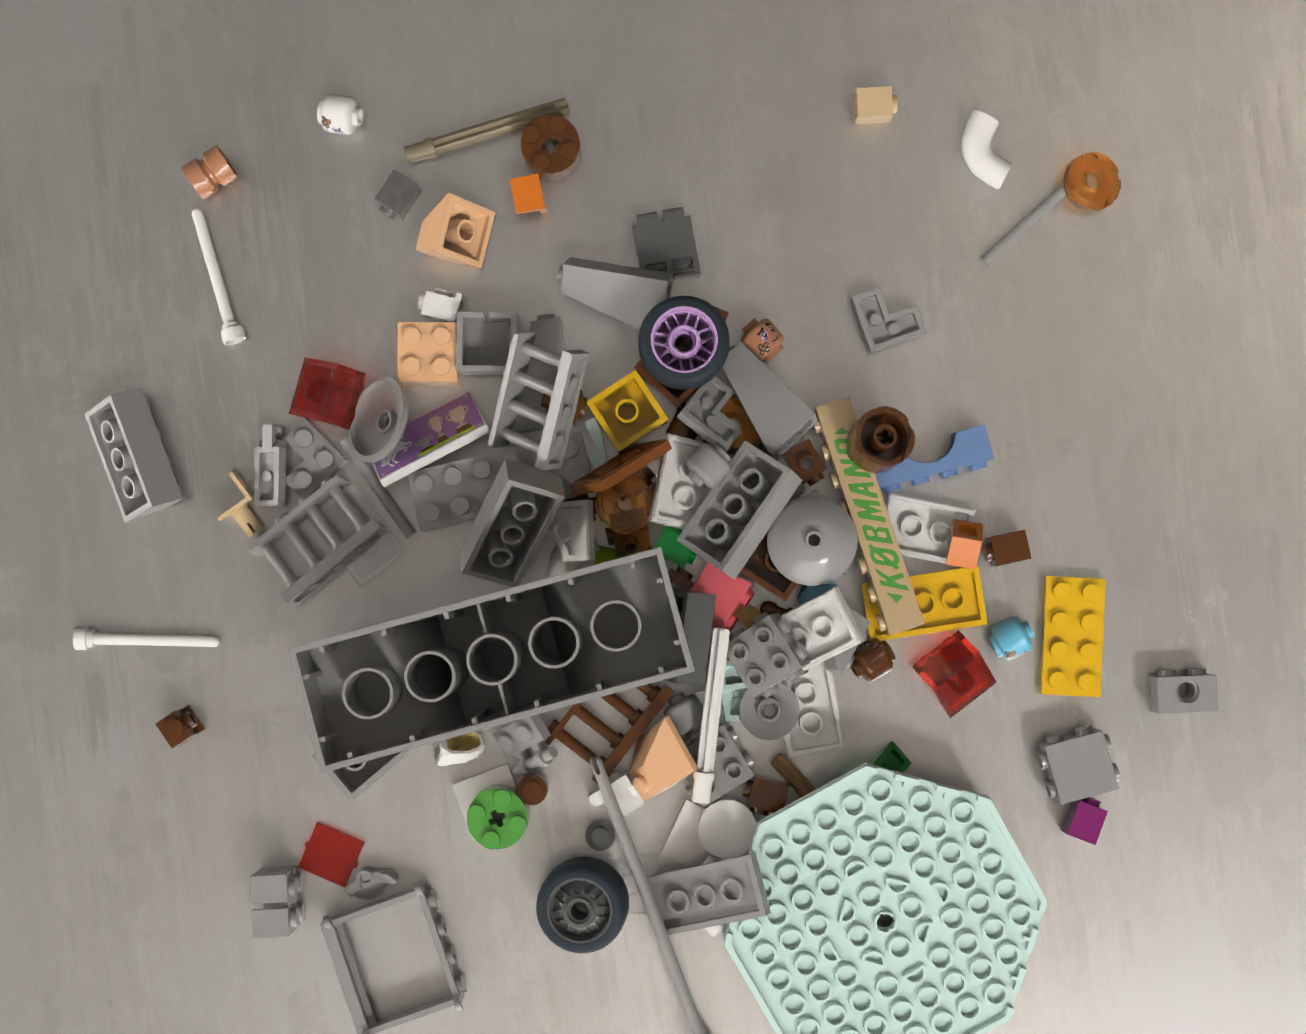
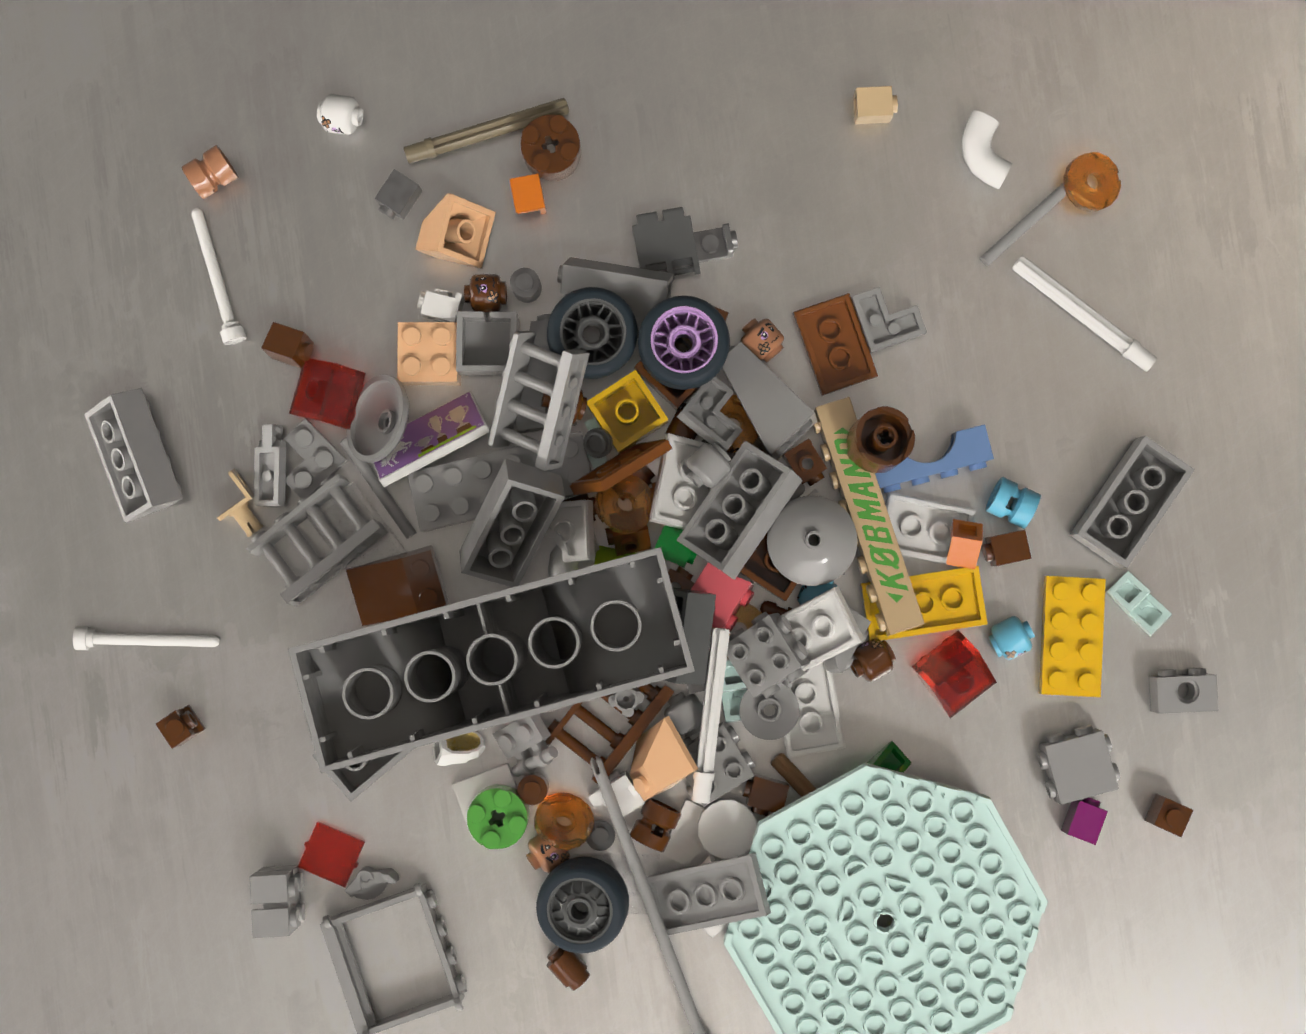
(288, 345): none -> reddish brown brick
(397, 586): none -> reddish brown slope
(486, 293): none -> reddish brown head
(525, 285): none -> flat silver brick
(544, 855): none -> nougat head
(564, 806): none -> clear orange tile
(567, 968): none -> reddish brown brick
(598, 443): none -> dark grey plate
(609, 315): none -> wheel
(627, 708): none -> light grey plate
(659, 814): none -> reddish brown wheel
(715, 243): none -> flat silver bracket
(835, 344): none -> dark orange tile
(1022, 507): none -> medium azure wheel
(1084, 313): none -> white axle
(1132, 502): none -> light grey brick
(1139, 603): none -> light aqua slope
(1168, 815): none -> reddish brown brick

